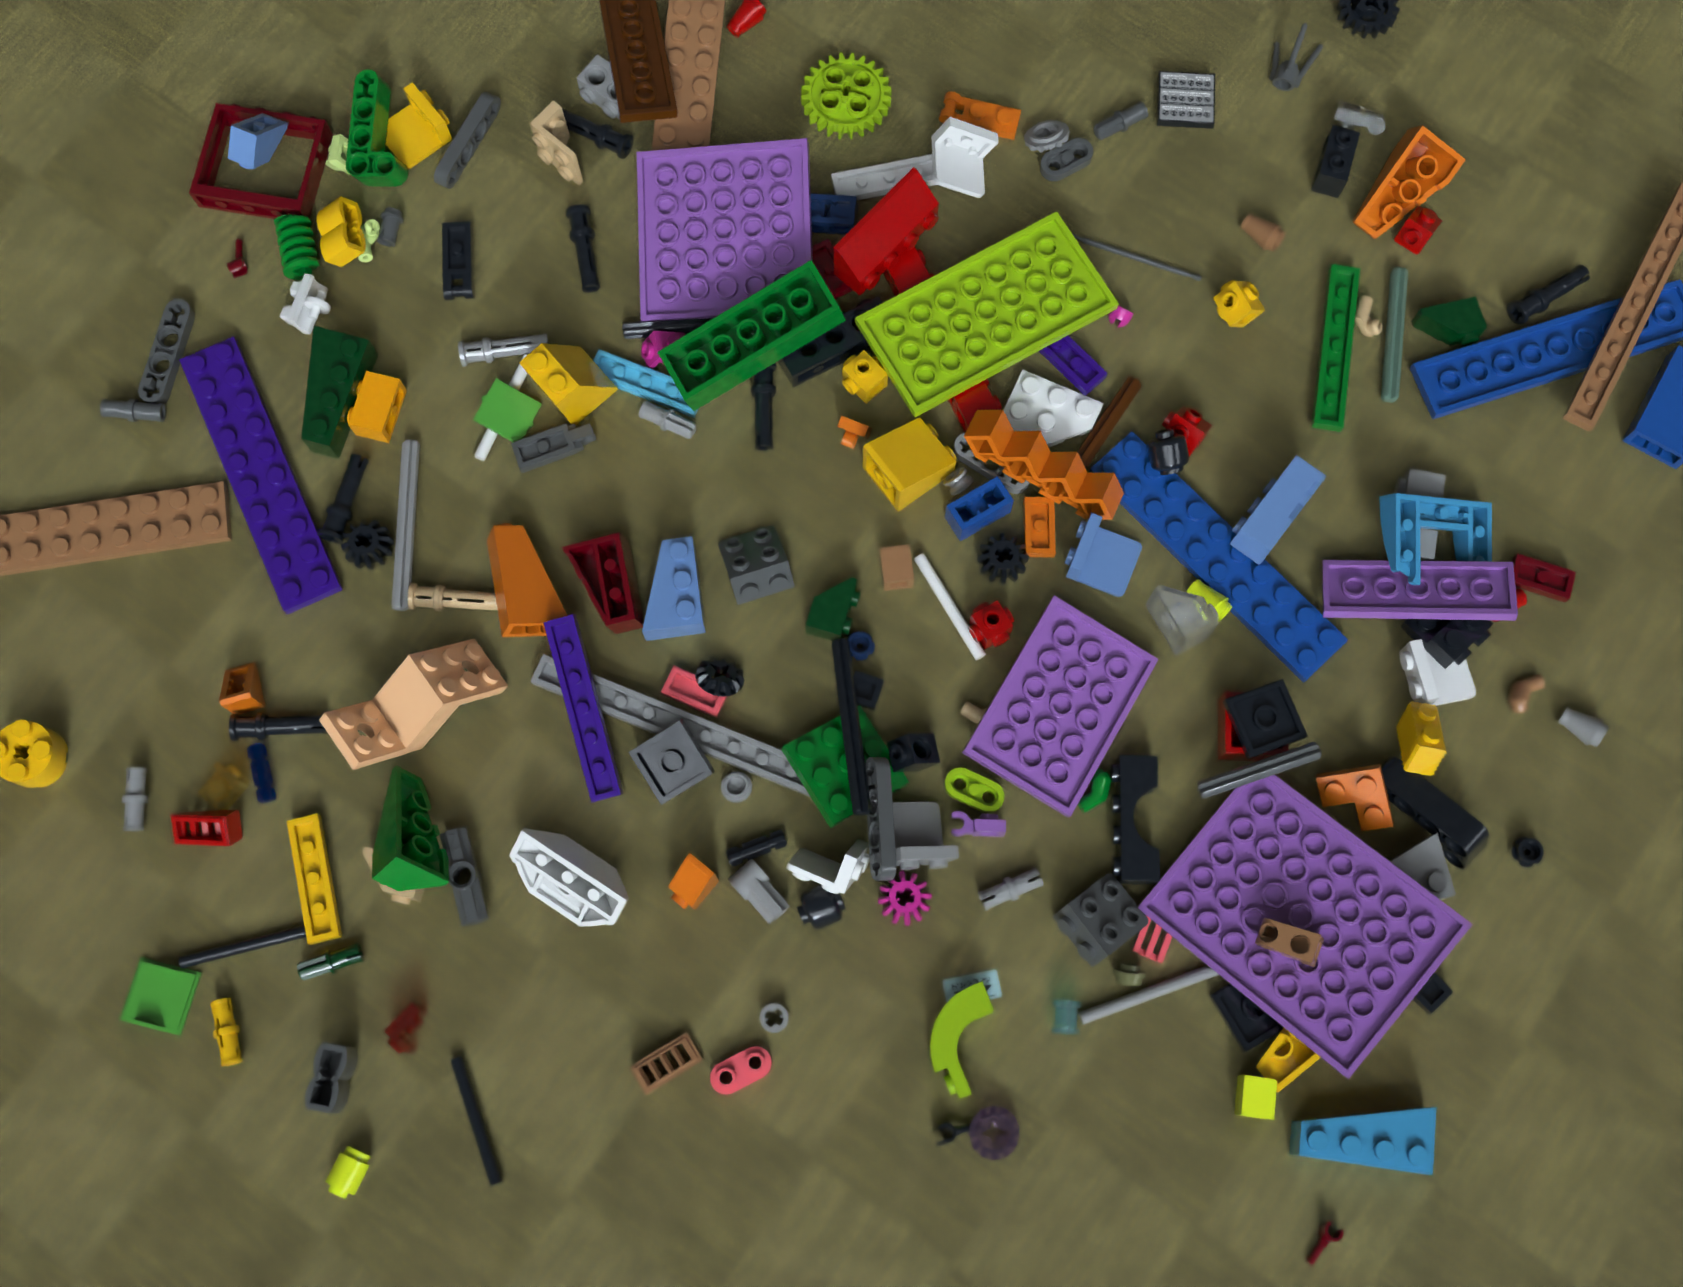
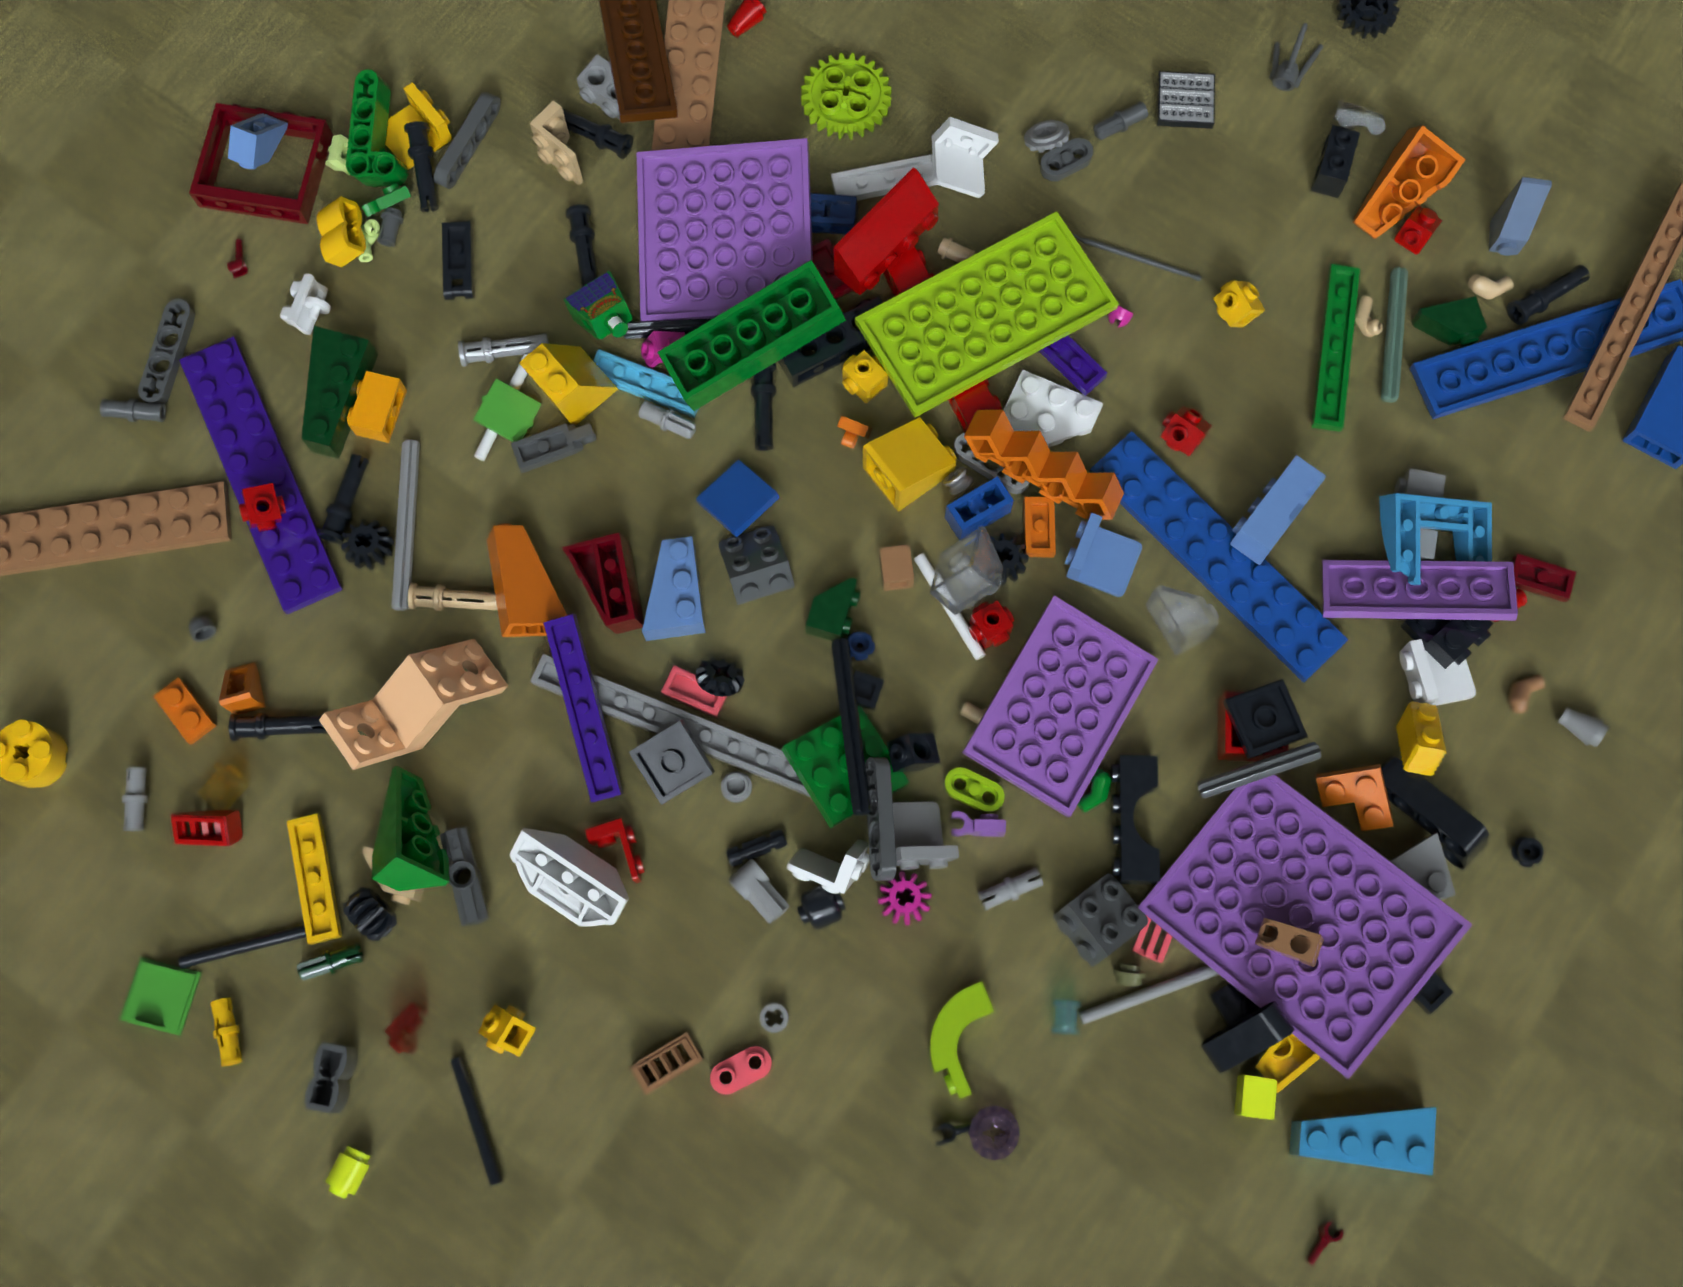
(184, 711): none -> orange plate
(201, 628): none -> dark grey hinge
(261, 773): clear blue axle -> none
(262, 496): none -> red brick
(296, 245): green piece -> none
(370, 914): none -> black gear
(392, 195): none -> green plate
(421, 153): none -> black pin
(506, 1030): none -> yellow brick
(600, 308): none -> green torso
(606, 835): none -> red bracket
(692, 883): orange slope -> none
(737, 498): none -> blue tile
(954, 251): none -> tan pin
(967, 572): none -> clear slope
(982, 114): orange plate -> none
(989, 978): clear light blue sticker -> none
(1109, 420): reddish brown axle -> none
(1168, 452): black head -> none
(1212, 597): neon yellow cone -> none
(1247, 1037): none -> black beam
(1263, 232): medium nougat cone -> none
(1488, 288): none -> tan arm
(1517, 216): none -> sand blue slope

